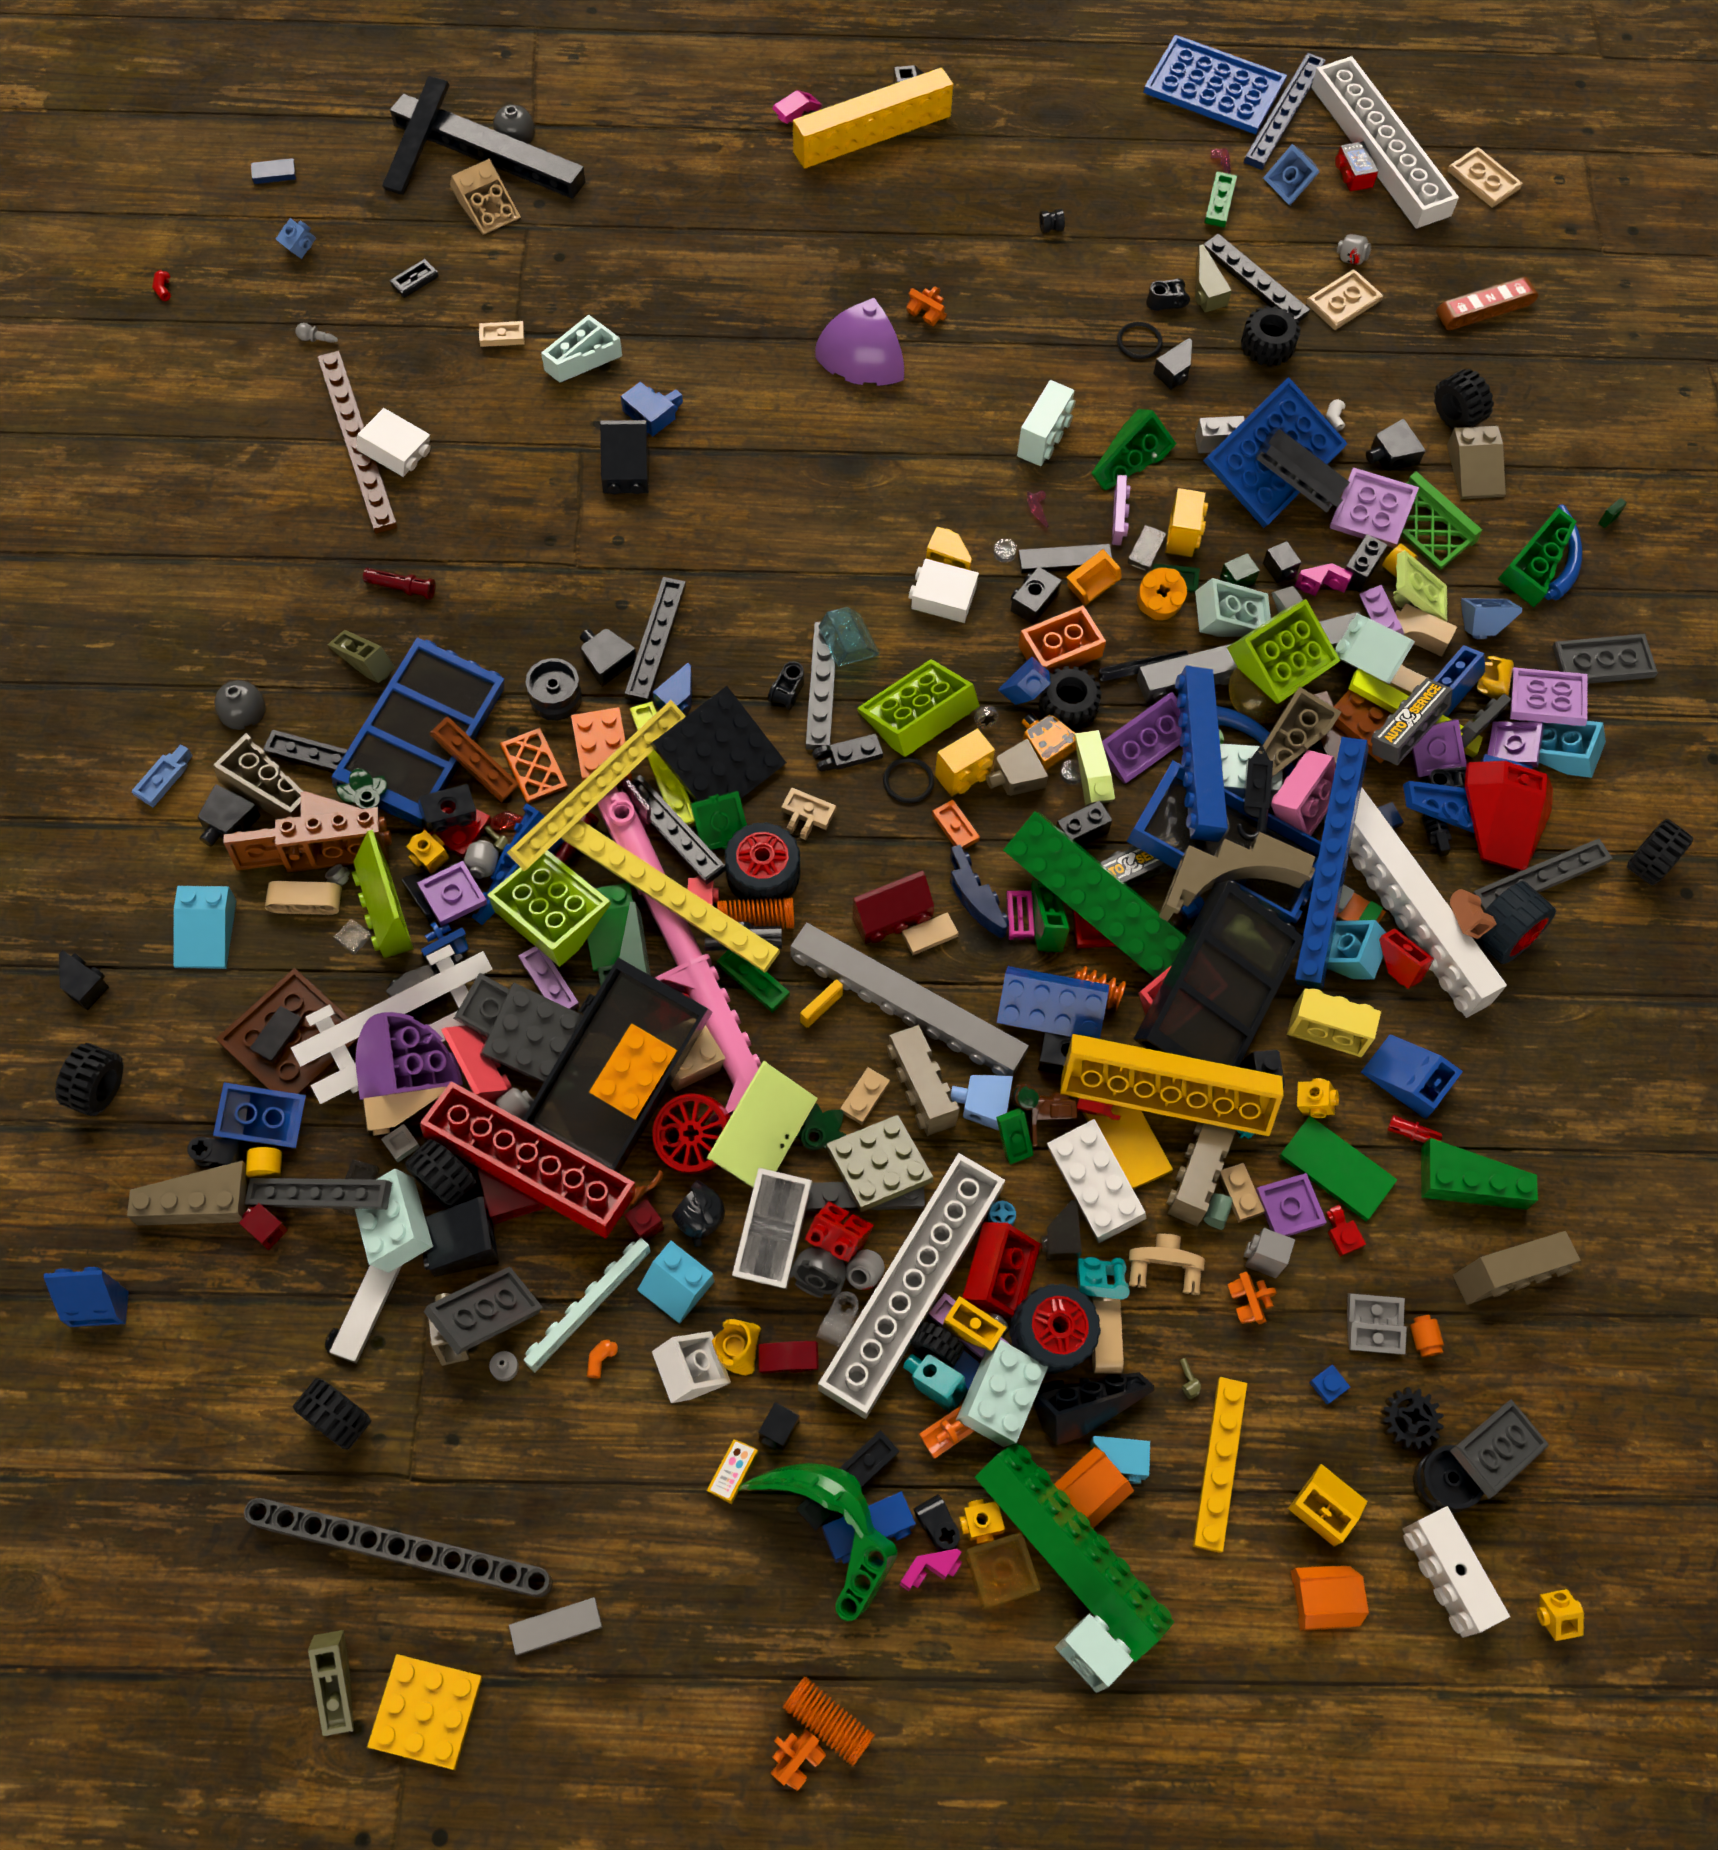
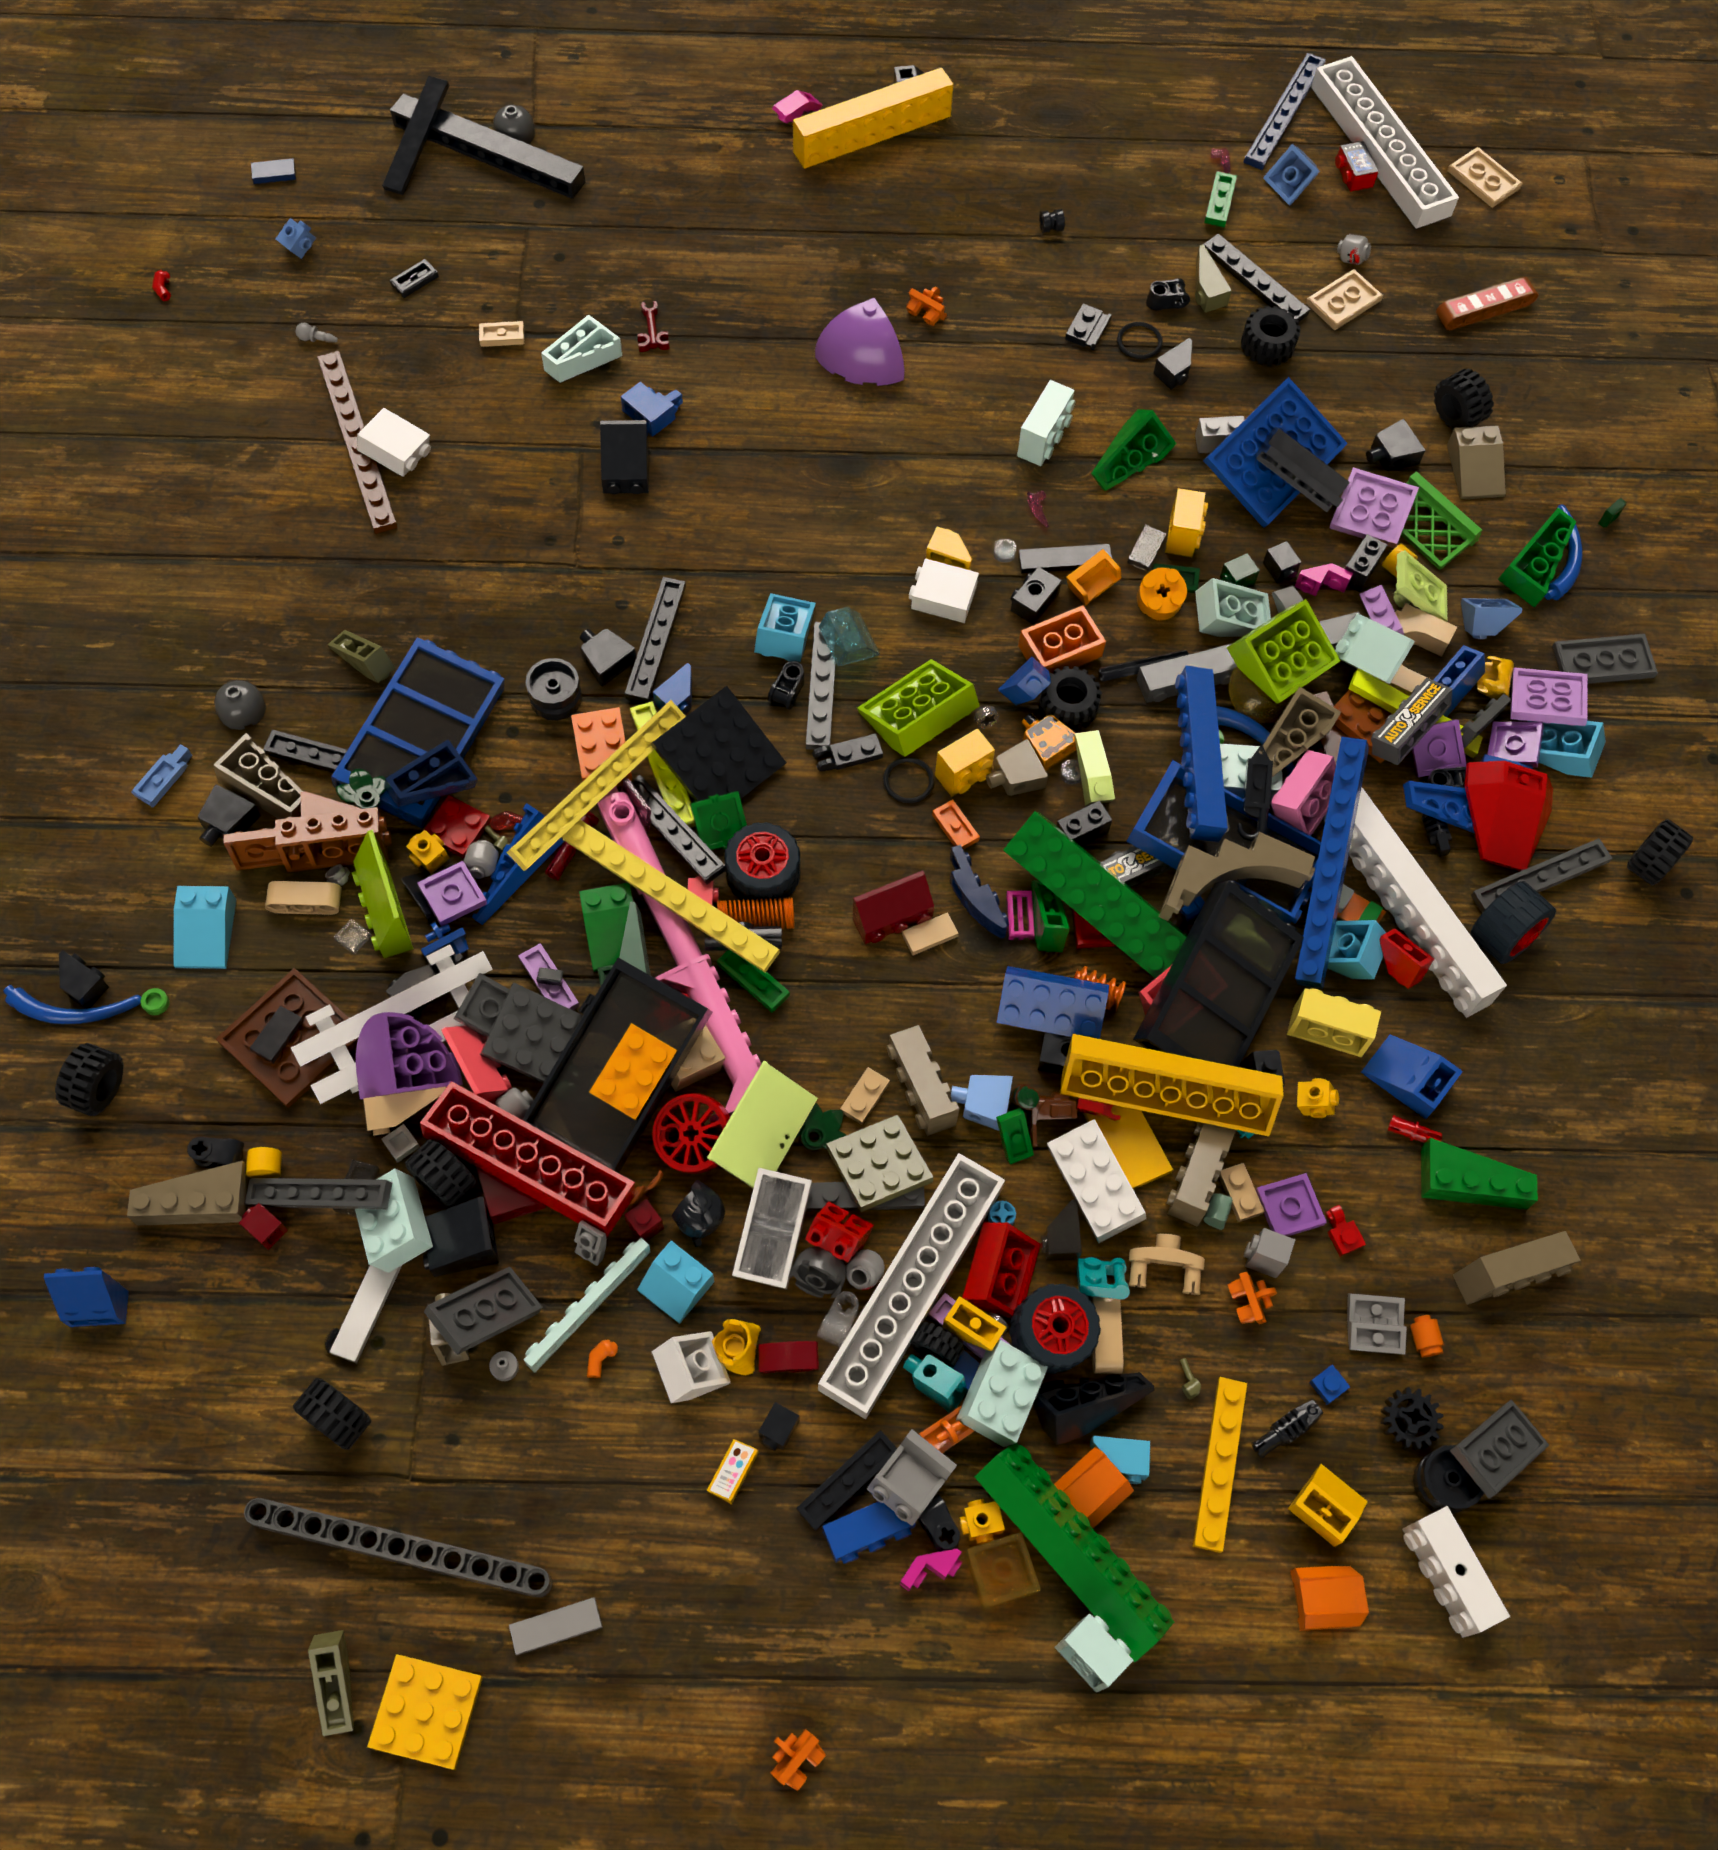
(40, 1011): none -> blue animal
(155, 1001): none -> bright green tile
(259, 1115): blue slope -> none
(409, 584): dark red pin -> none
(430, 776): none -> dark blue wedge
(457, 798): black brick -> none
(474, 759): dark orange tile -> none
(484, 197): tan slope -> none
(522, 741): orange window -> none
(550, 906): lime slope -> none
(550, 976): none -> dark grey piece
(590, 1243): none -> light grey slope
(653, 339): none -> dark red bar
(784, 627): none -> medium azure slope
(809, 809): tan hinge -> none
(821, 1003): yellow tile -> none
(841, 1493): green piece -> none
(855, 1745): orange piece -> none
(908, 1001): light grey brick -> none
(911, 1477): none -> light grey panel
(1088, 326): none -> plate
(1121, 510): lavender plate -> none
(1144, 739): medium lavender slope -> none
(1215, 84): plate -> none
(1288, 1428): none -> black hinge
(1333, 413): white arm -> none
(1338, 1168): green tile -> none
(1391, 815): dark blue tile -> none
(1469, 914): nougat leg -> none
(1561, 1615): yellow brick -> none

